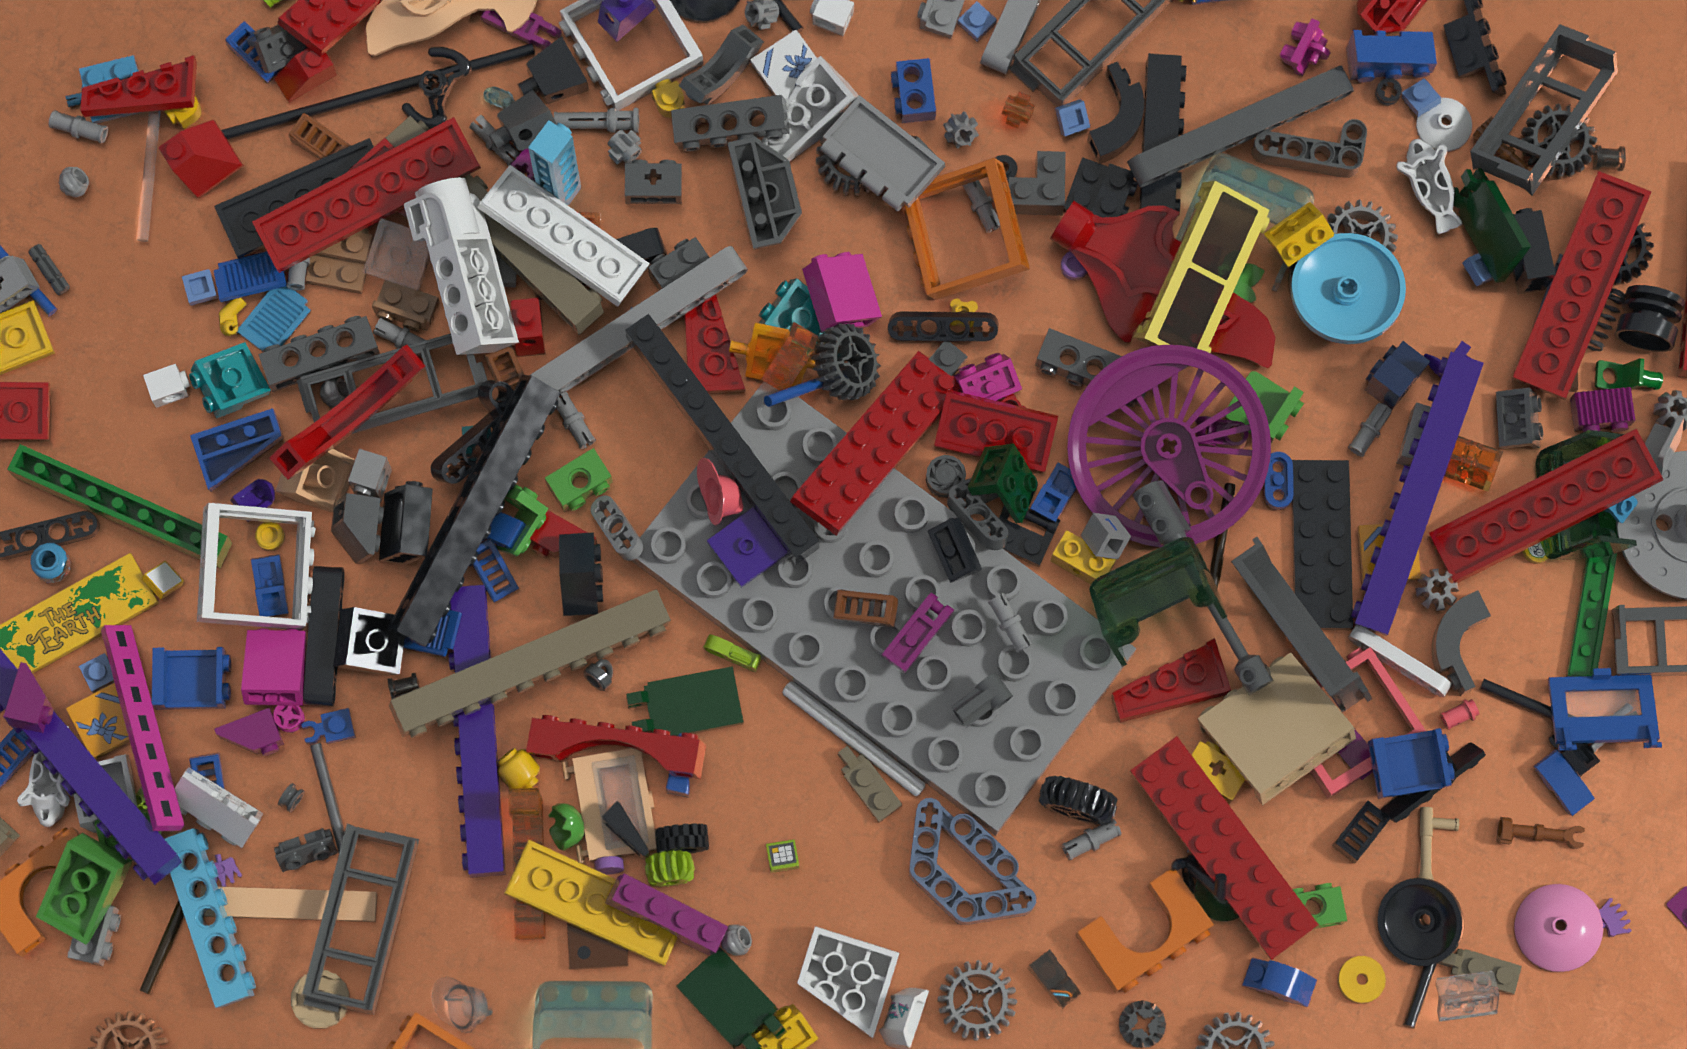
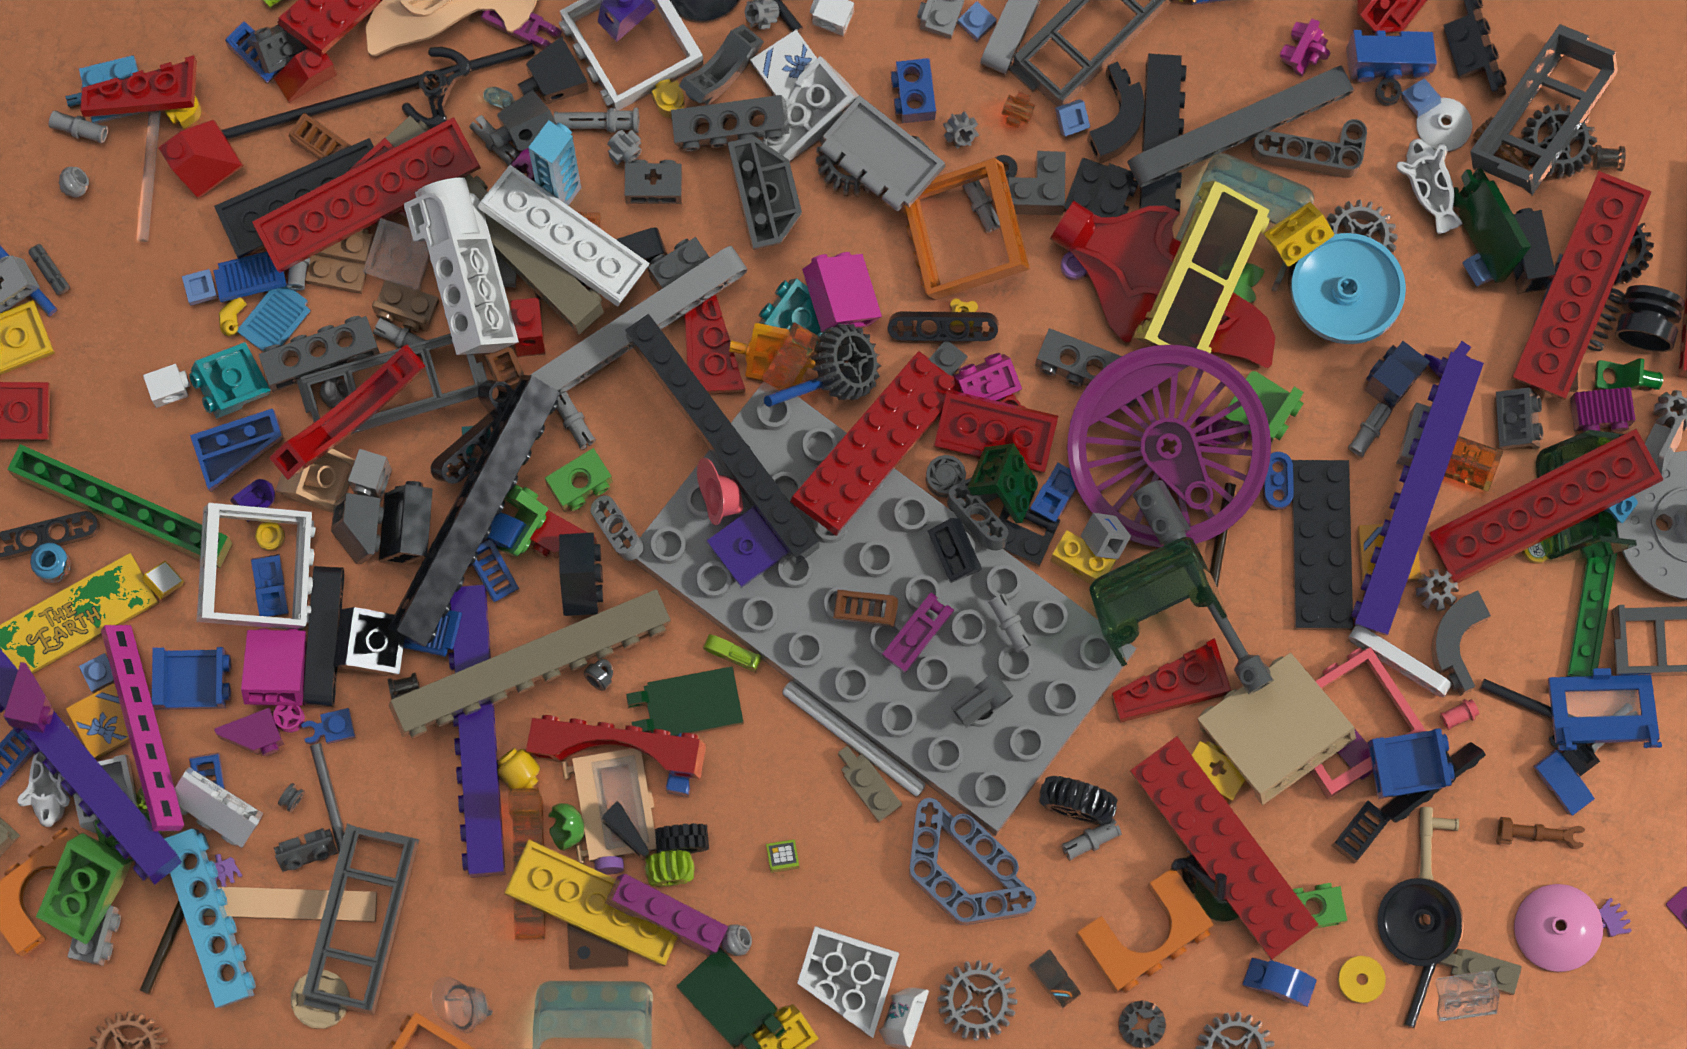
(1300, 628): dark grey piece -> none

